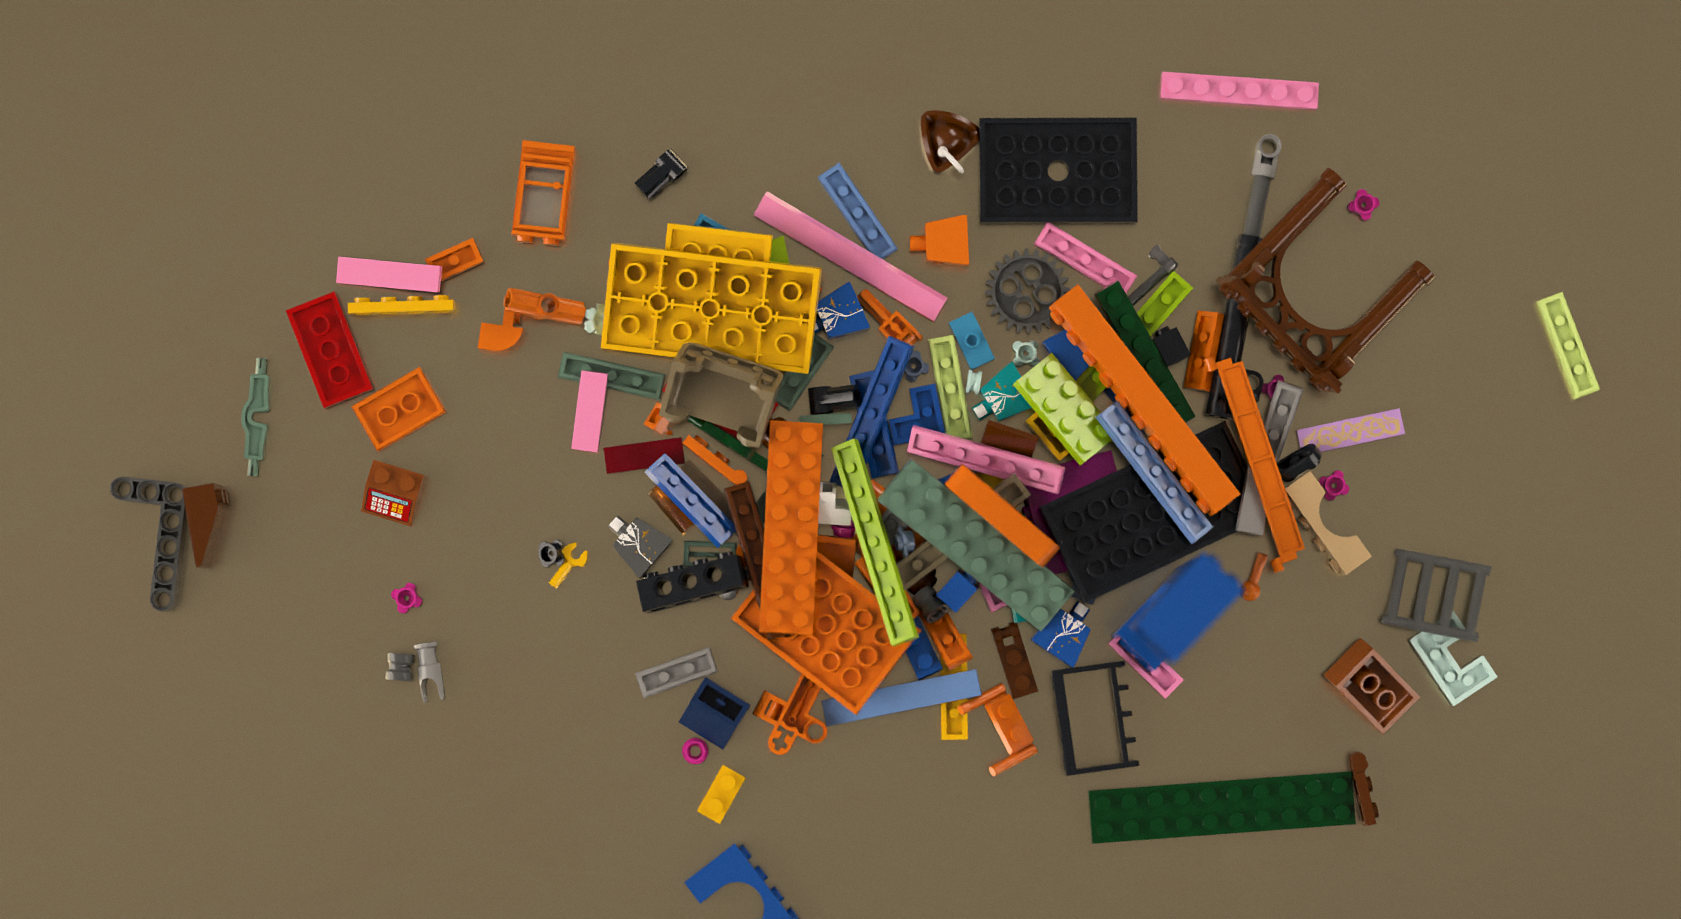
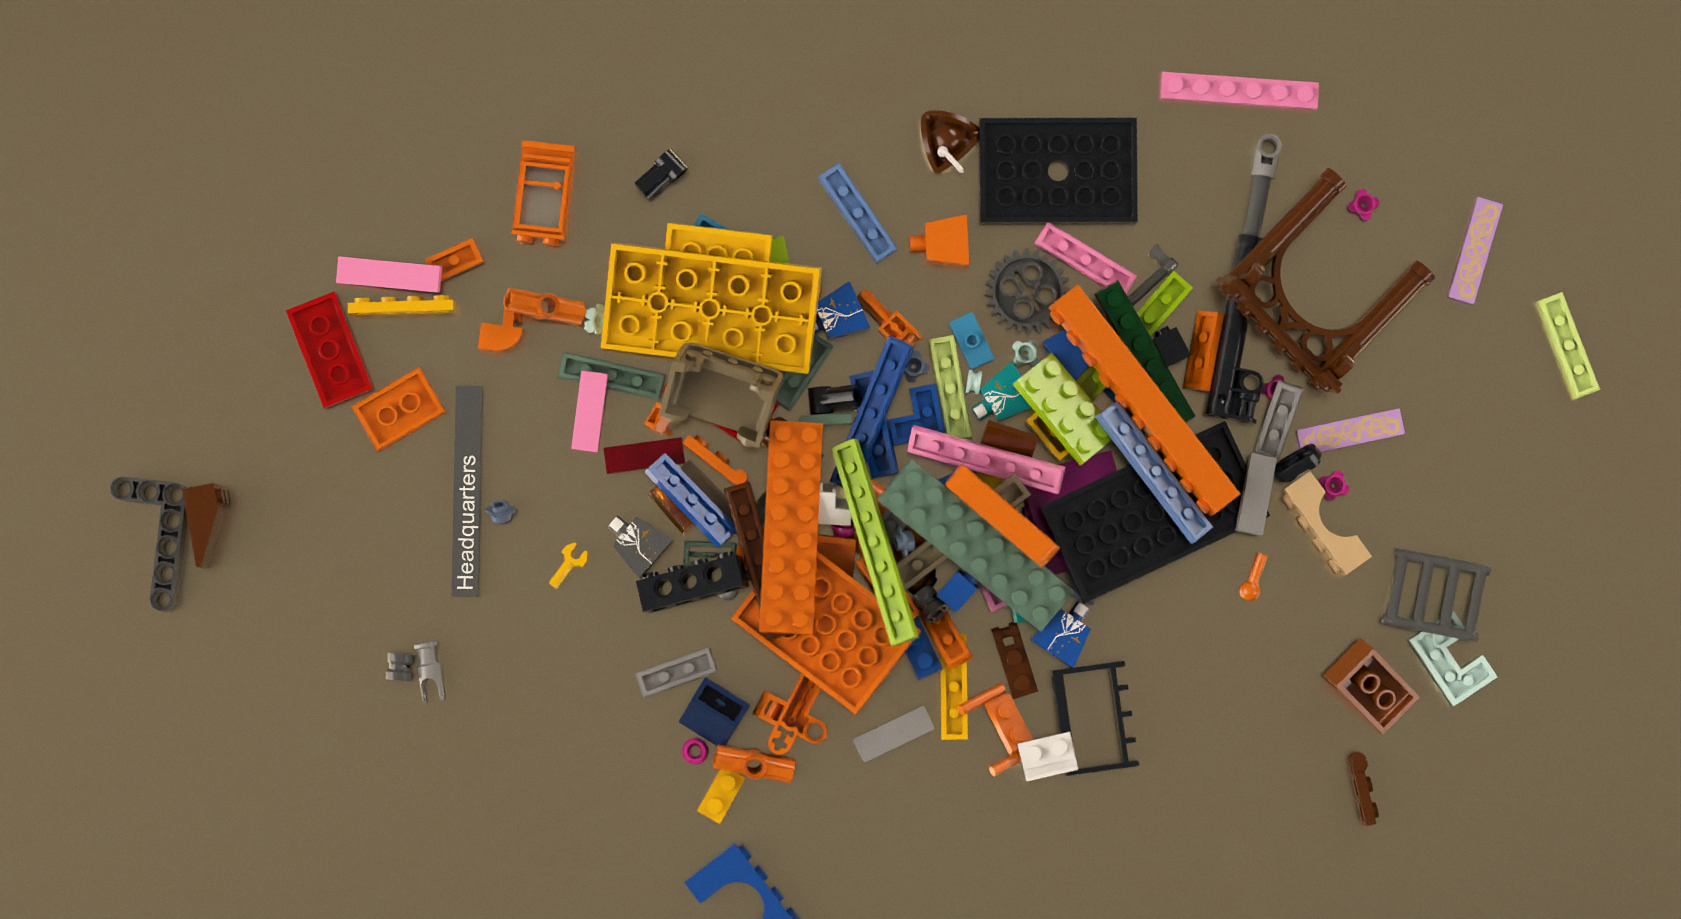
(256, 431): sand green piece -> none
(392, 493): dark orange slope -> none
(409, 590): dark pink plate -> none
(467, 491): none -> dark grey tile
(500, 511): none -> sand blue plate
(545, 556): black plate -> none
(730, 442): dark green piece -> none
(737, 761): none -> orange piece
(850, 256): bright pink tile -> none
(893, 734): none -> light grey tile
(907, 697): medium blue tile -> none
(1048, 756): none -> white plate
(1162, 679): bright pink plate -> none
(1178, 611): blue arch -> none
(1221, 807): dark green plate -> none
(1260, 459): orange piece -> none
(1475, 251): none -> tile

